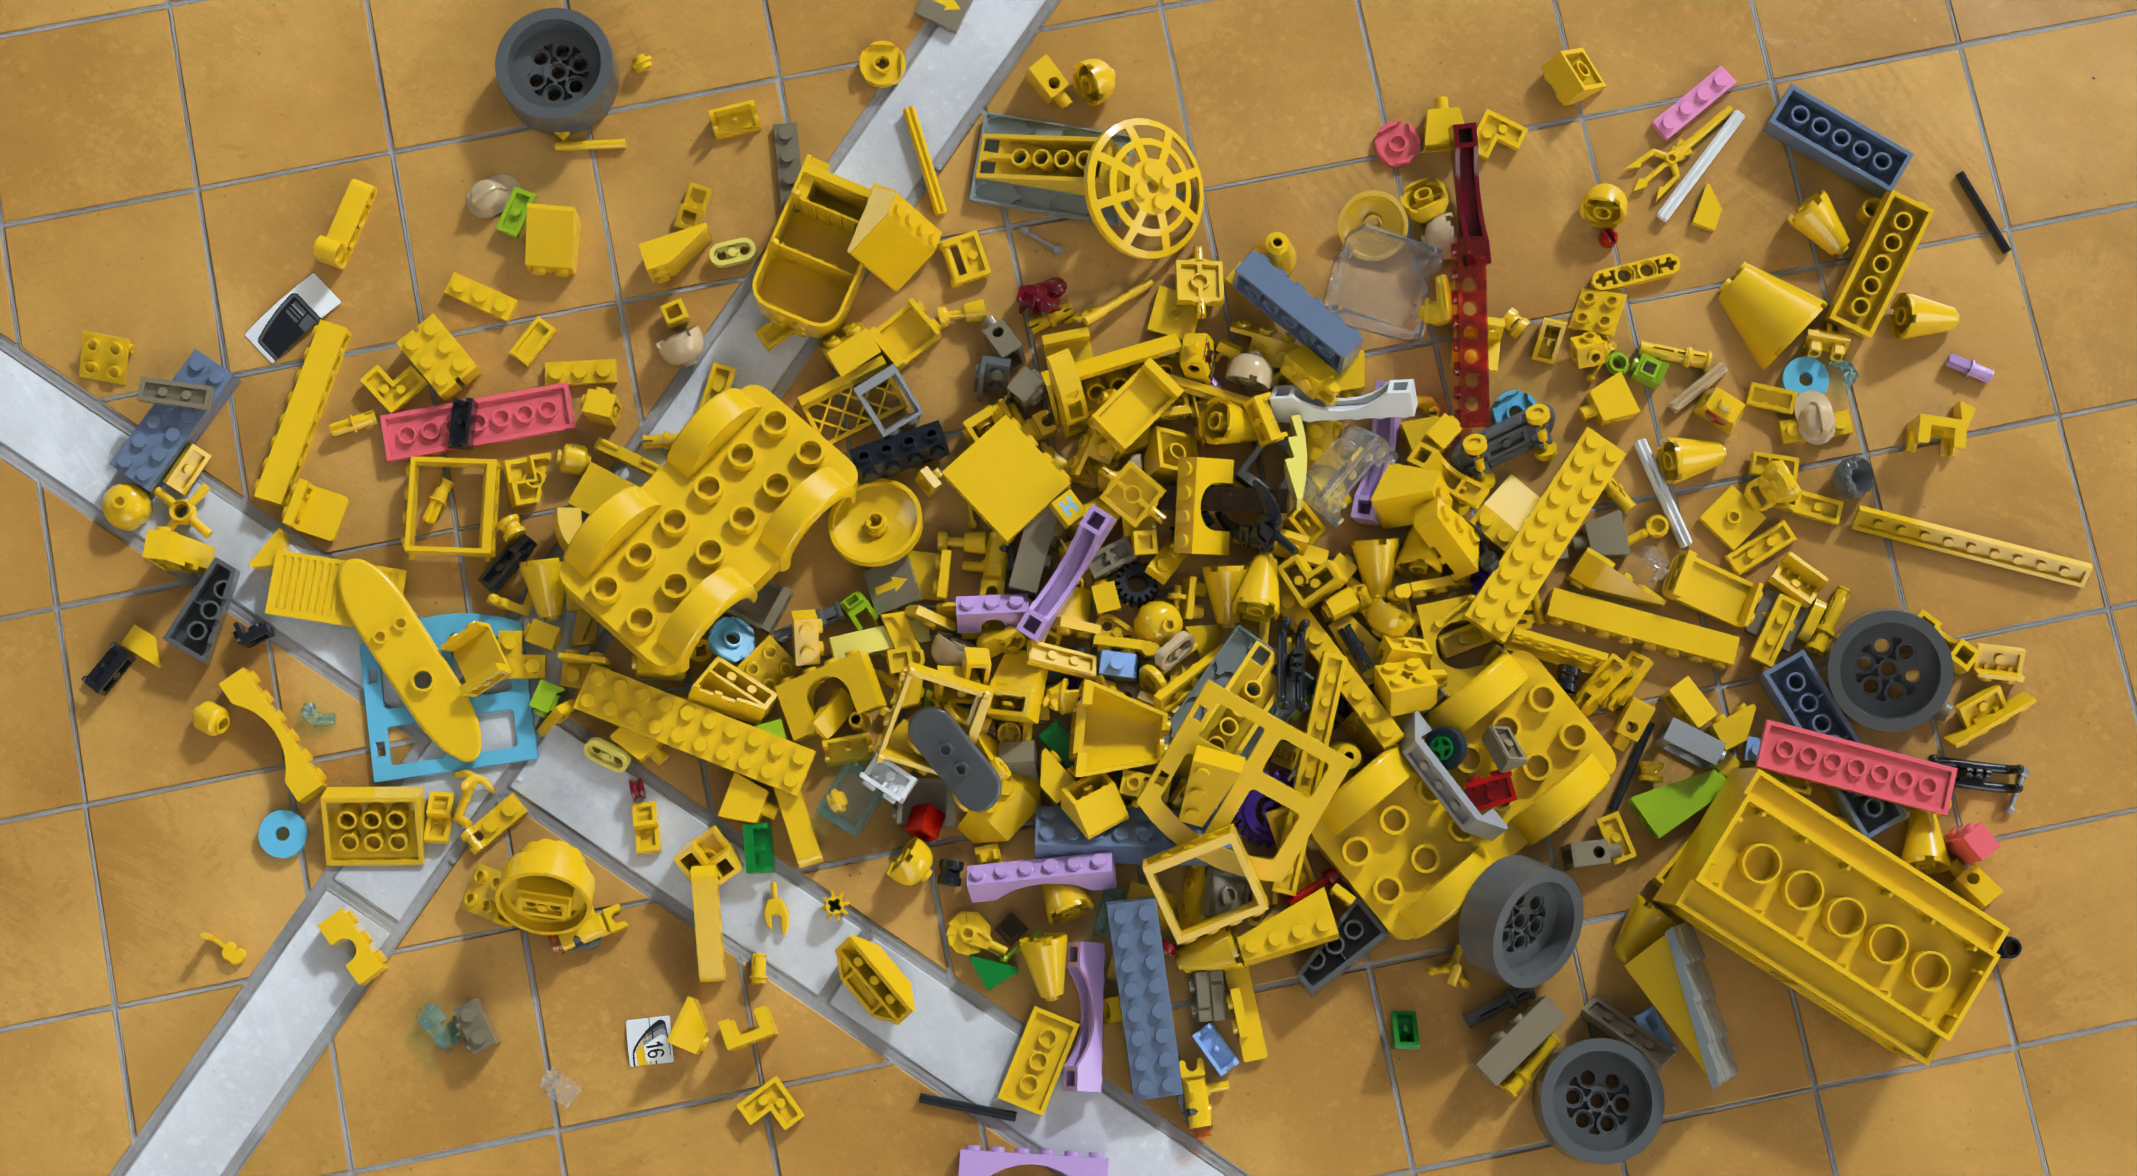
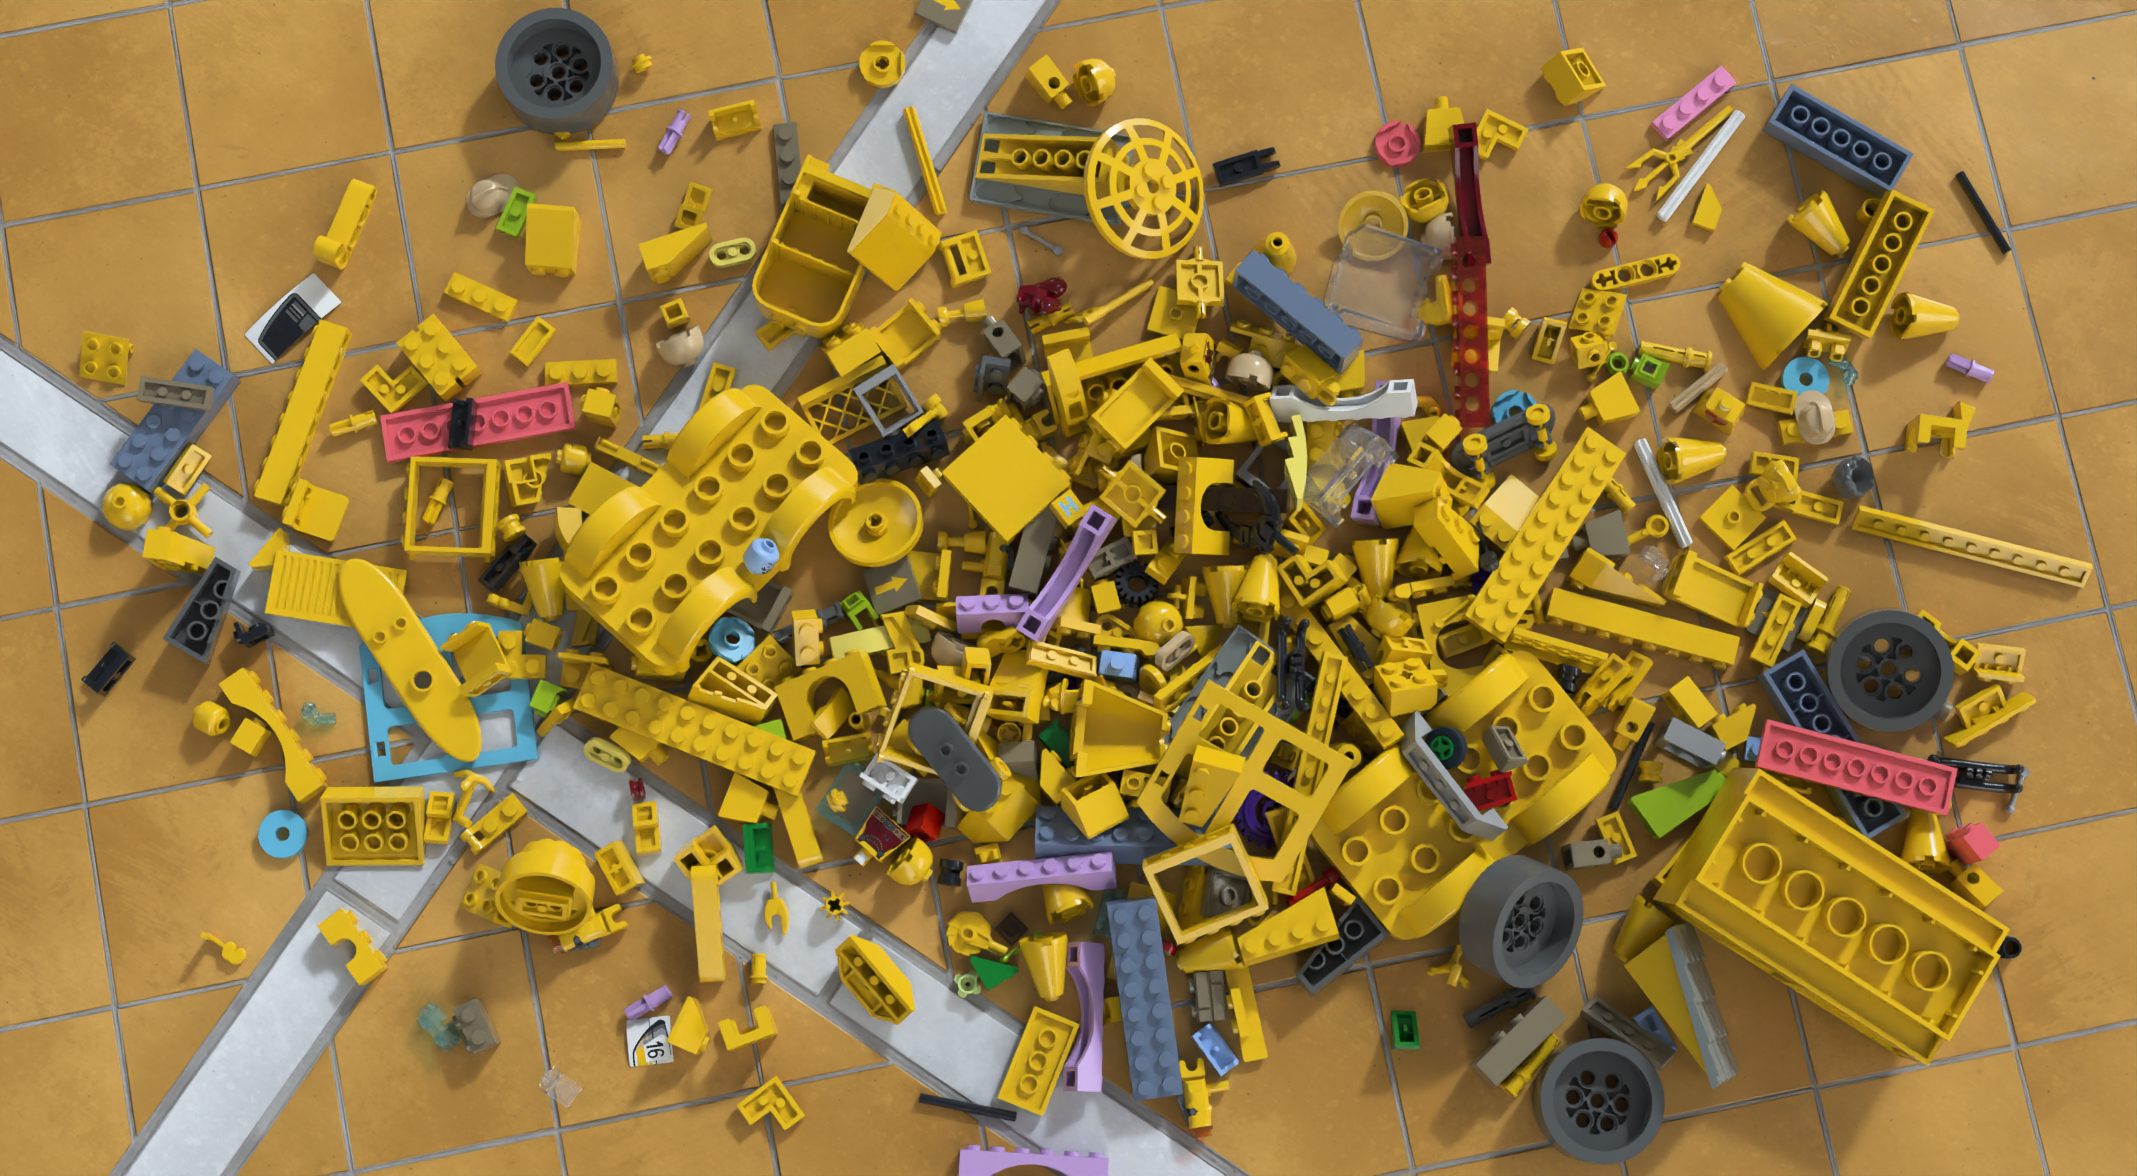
(143, 644): yellow tile -> none
(251, 736): none -> yellow brick
(619, 867): none -> yellow hinge
(648, 1003): none -> lavender axle
(674, 132): none -> lavender axle
(761, 556): none -> light blue head
(879, 838): none -> torso
(934, 410): none -> yellow brick
(961, 981): none -> yellowish green plate
(1244, 166): none -> black hinge

